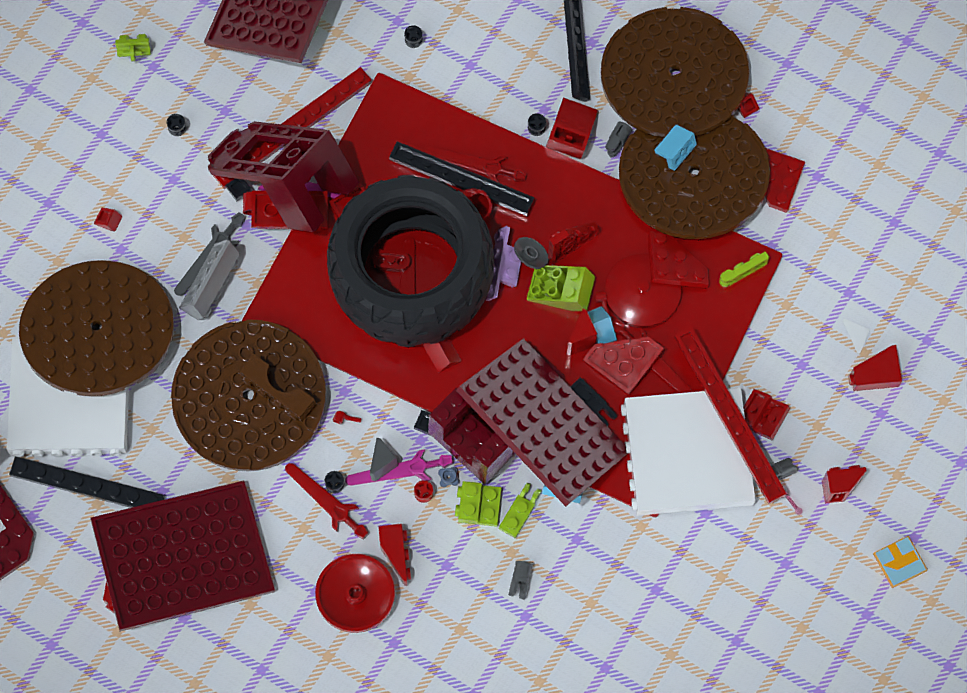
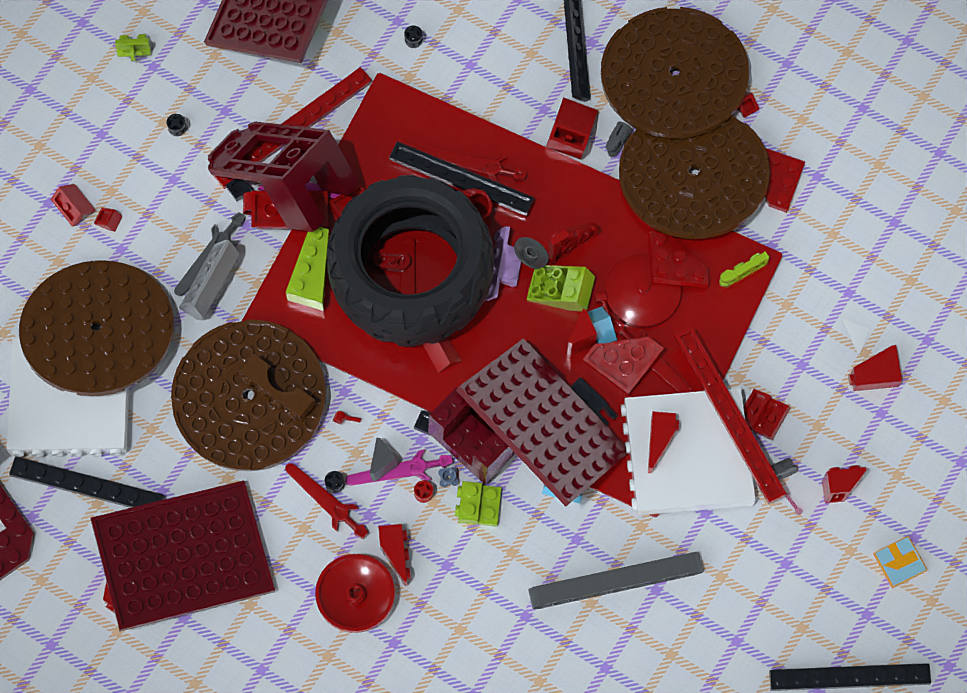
(72, 203): none -> red panel
(310, 272): none -> lime wedge
(519, 512): lime hinge -> none
(520, 576): dark grey hinge -> none
(540, 123): black wheel -> none
(615, 580): none -> dark grey beam
(661, 434): none -> red slope
(676, 146): medium azure panel -> none
(849, 677): none -> black plate

